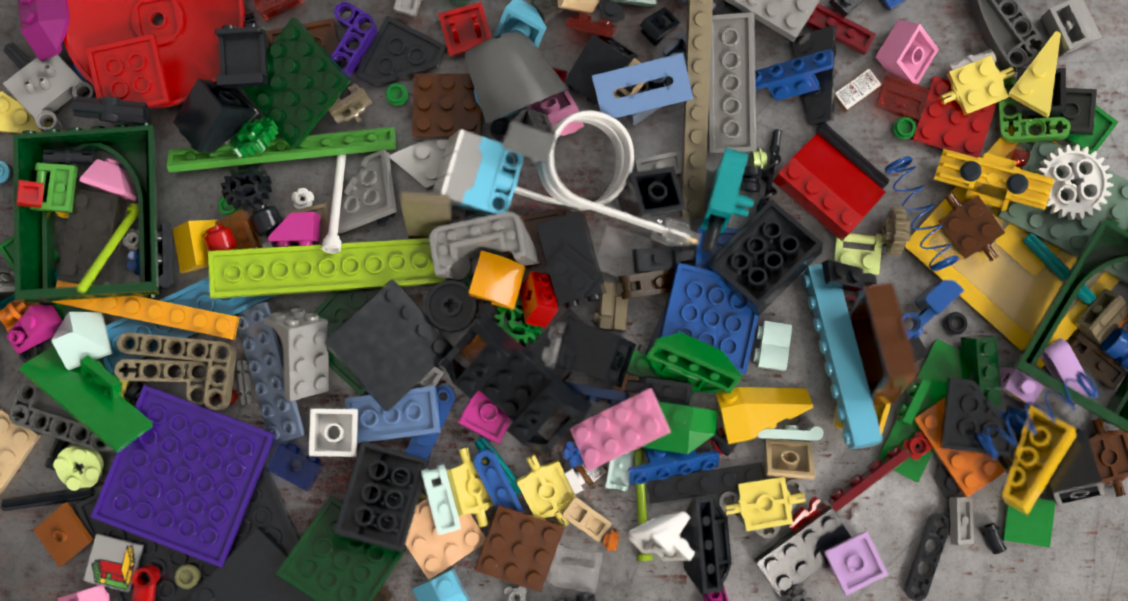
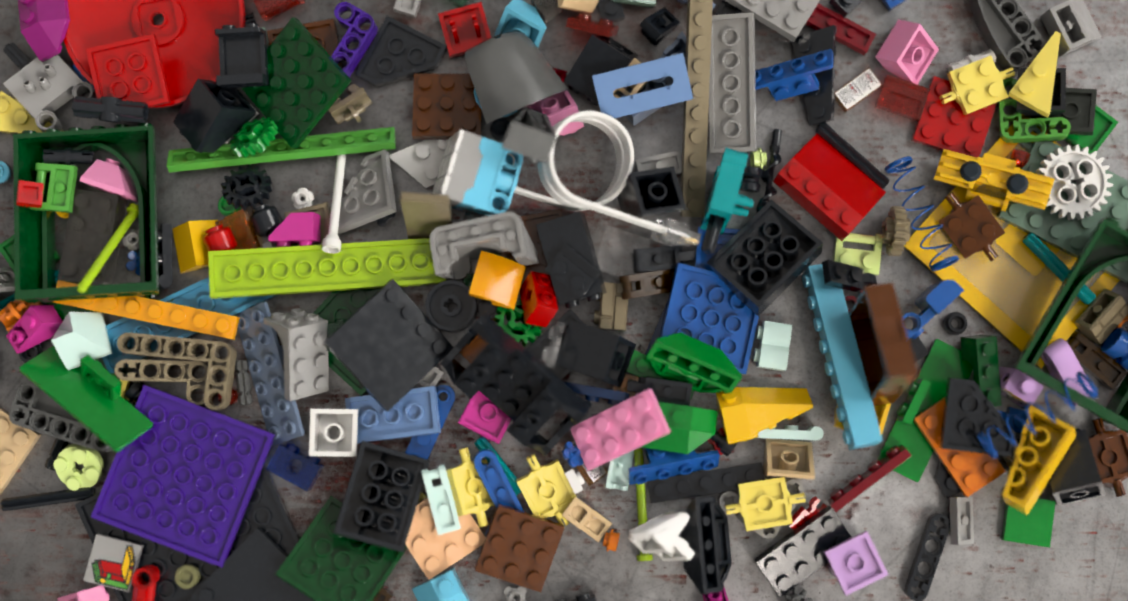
(63, 534): dark orange plate -> none
(396, 94): green plate -> none
(576, 576): clear plate -> none
(904, 128): green plate -> none
(910, 444): red plate -> none
(994, 538): black pin -> none

